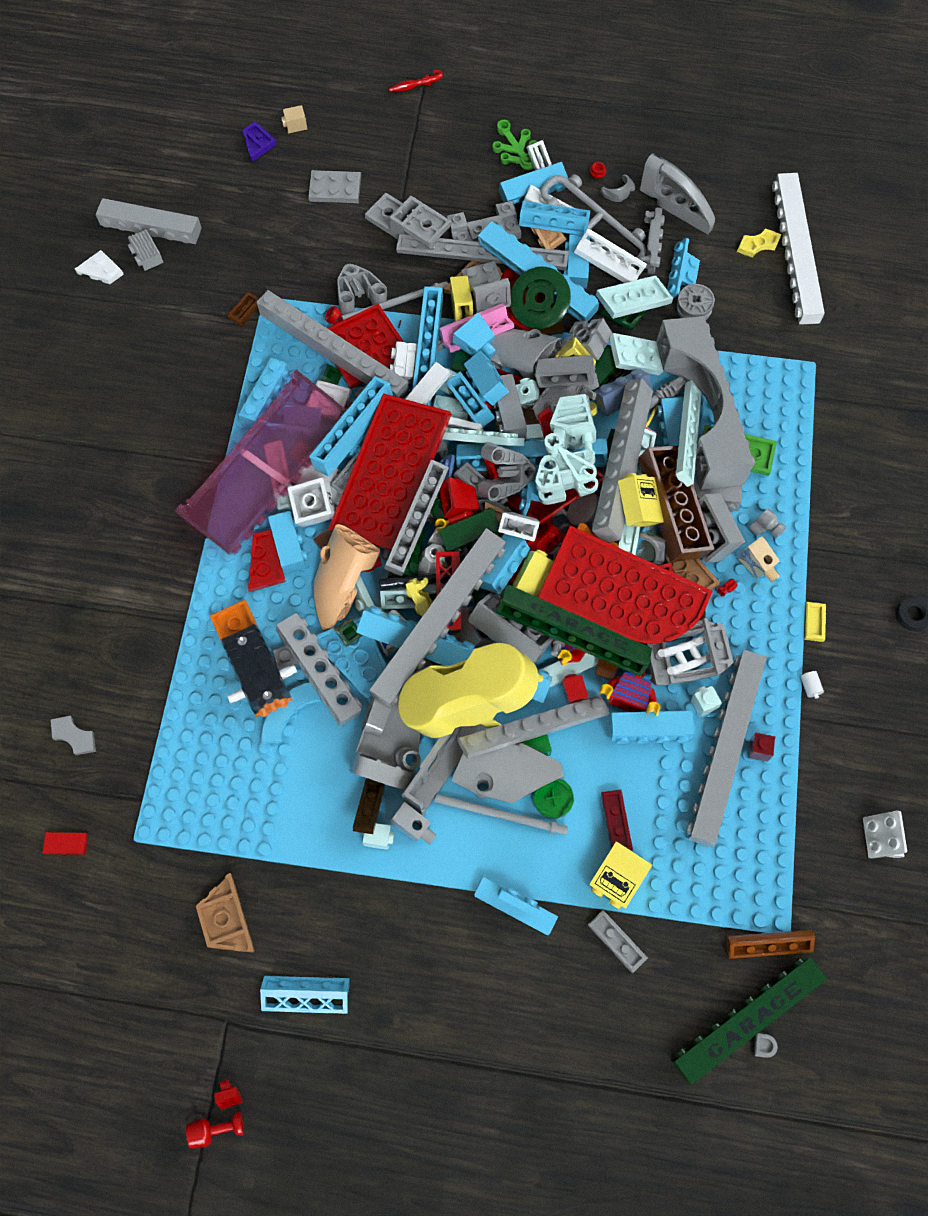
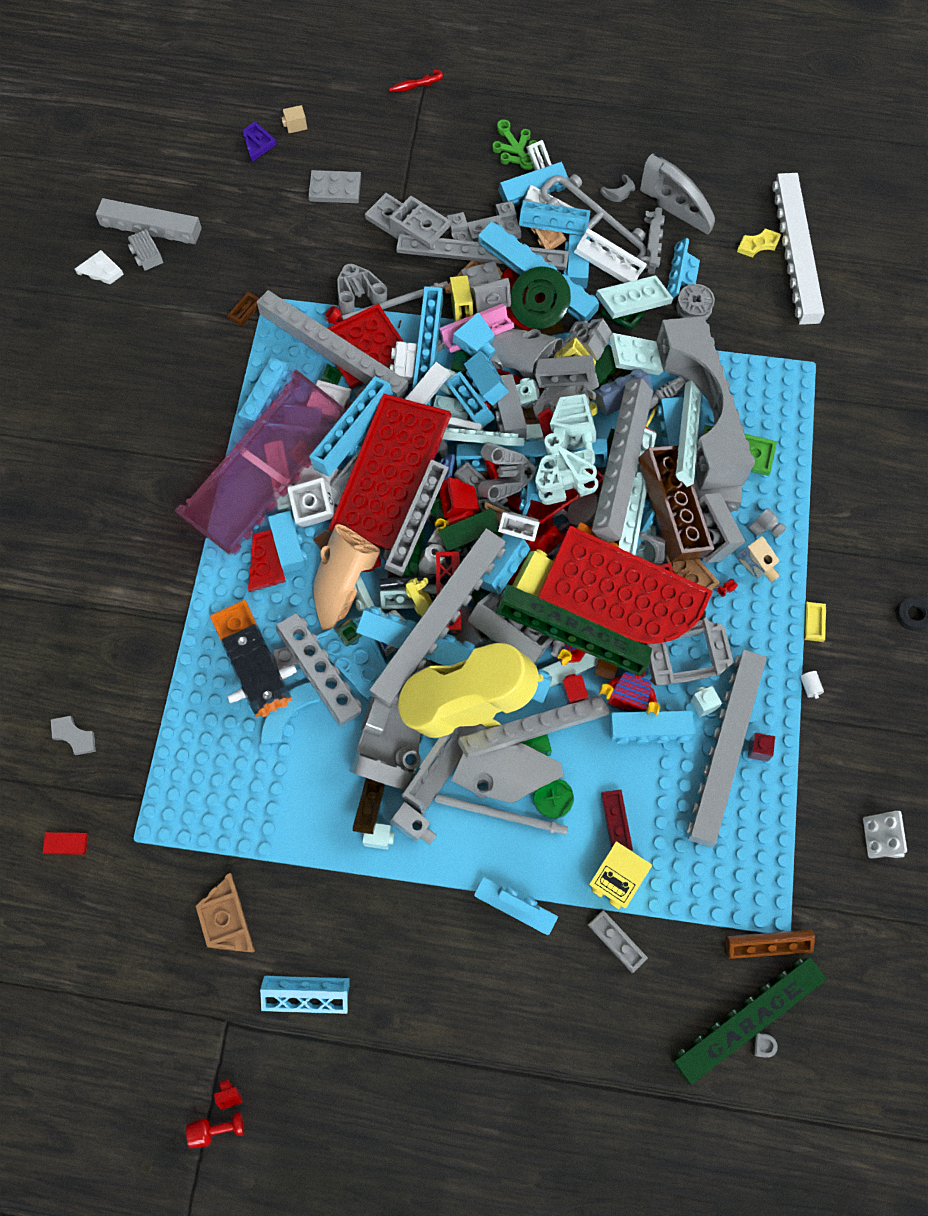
(598, 170): red plate -> none
(640, 500): light yellow brick -> none
(683, 664): white piece -> none

